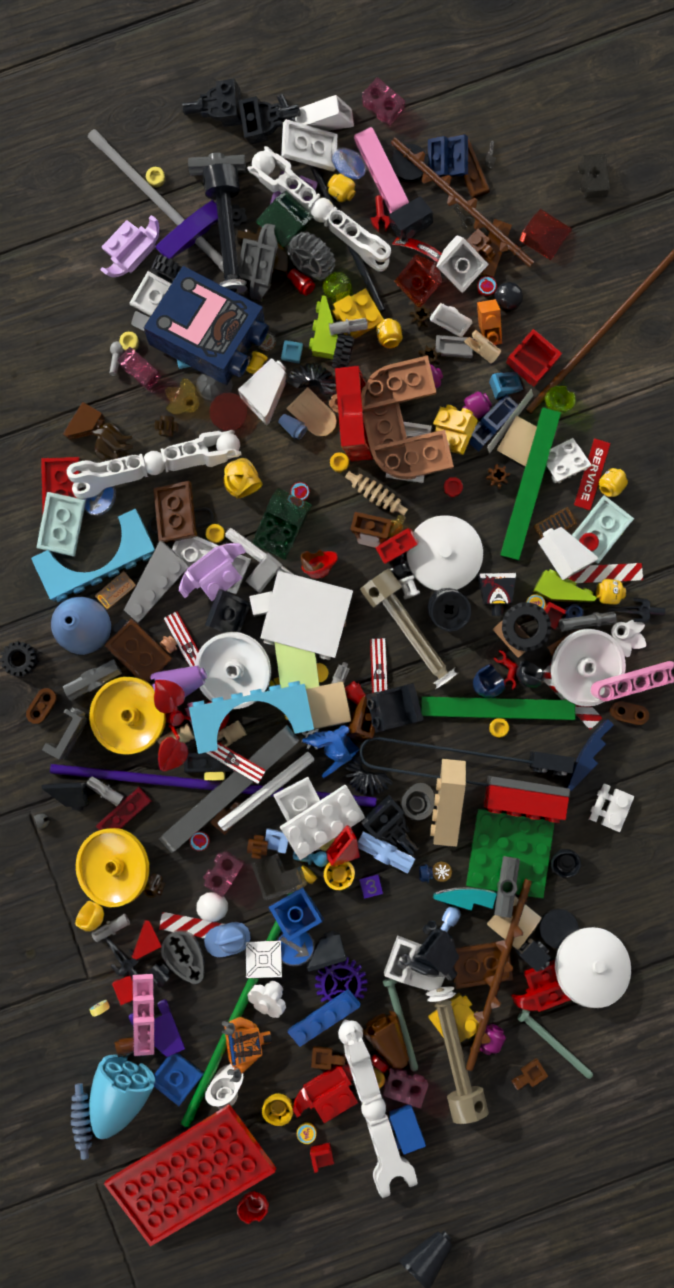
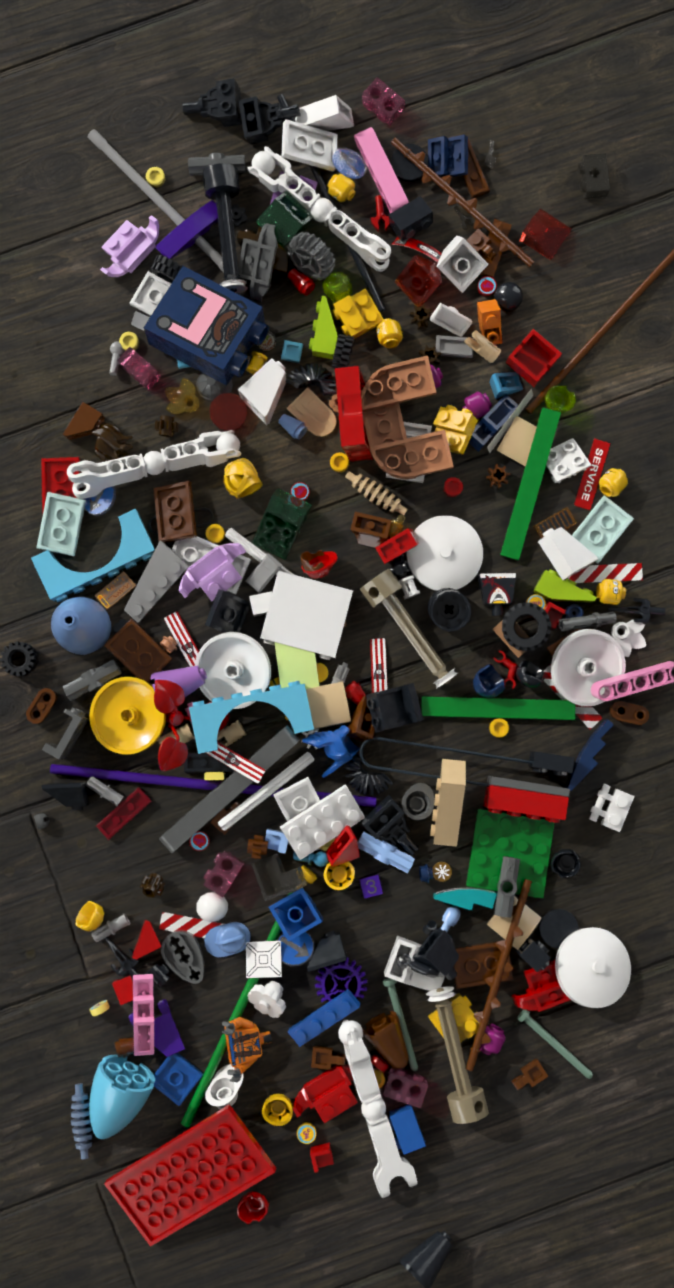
(112, 867): yellow dish -> none
(348, 326): light grey axle -> none
(590, 541): red tile -> none

